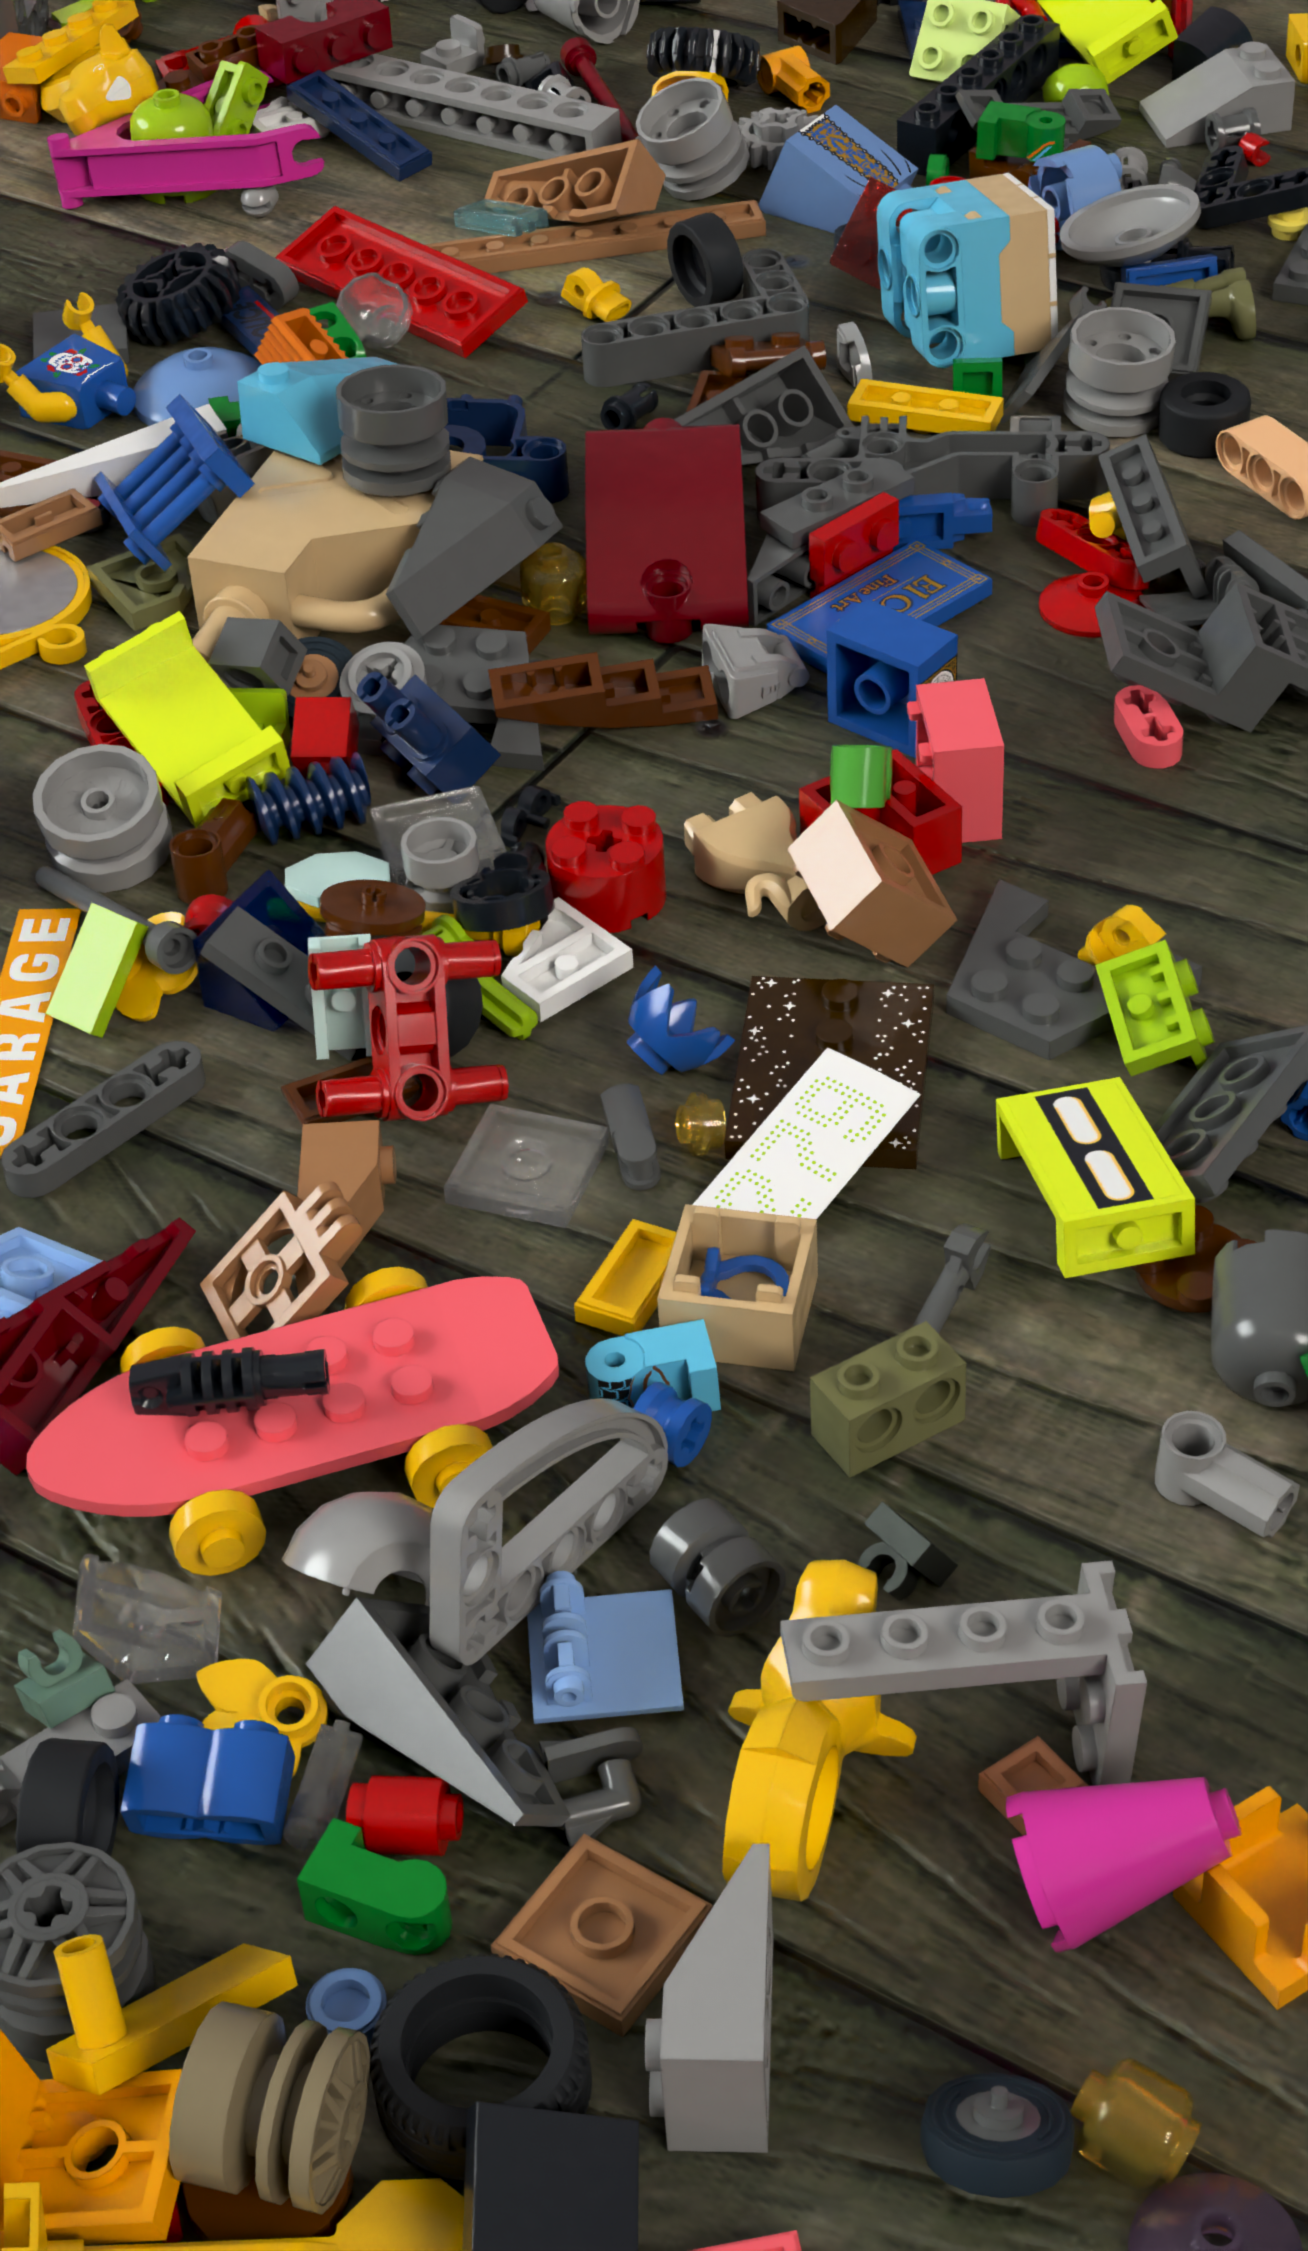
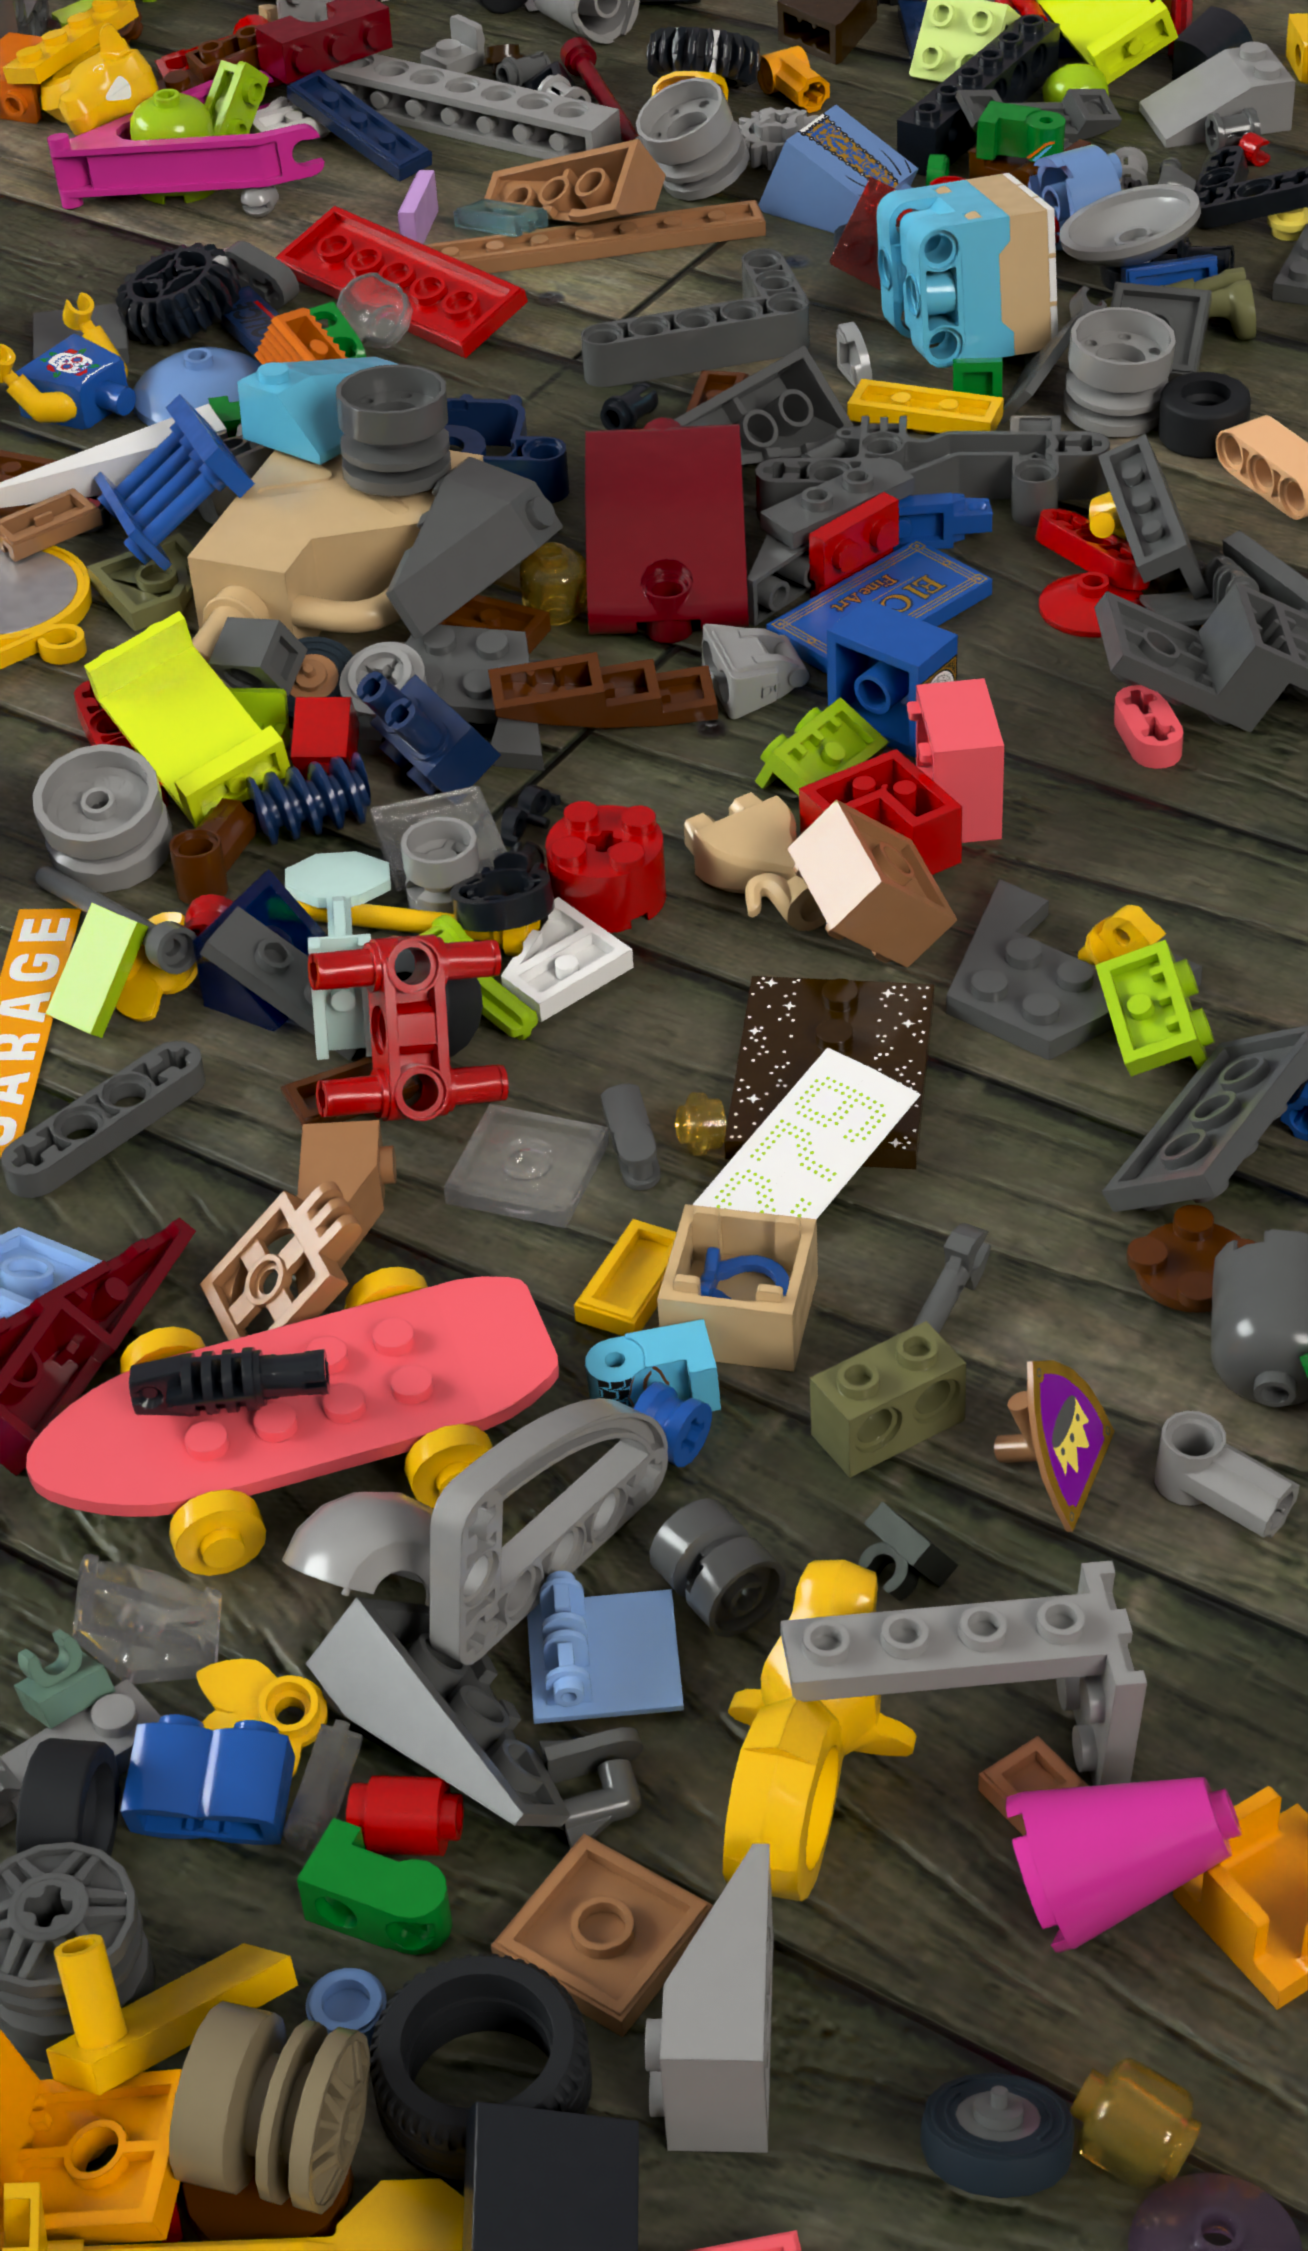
(372, 909): reddish brown piece -> none
(419, 207): none -> lavender tile
(593, 297): yellow piece -> none
(666, 1032): blue piece -> none
(705, 260): black tyre -> none
(743, 354): reddish brown plate -> none
(820, 747): none -> lime bracket
(861, 775): bright green piece -> none
(1061, 1431): none -> shield
(1100, 1174): neon yellow panel -> none

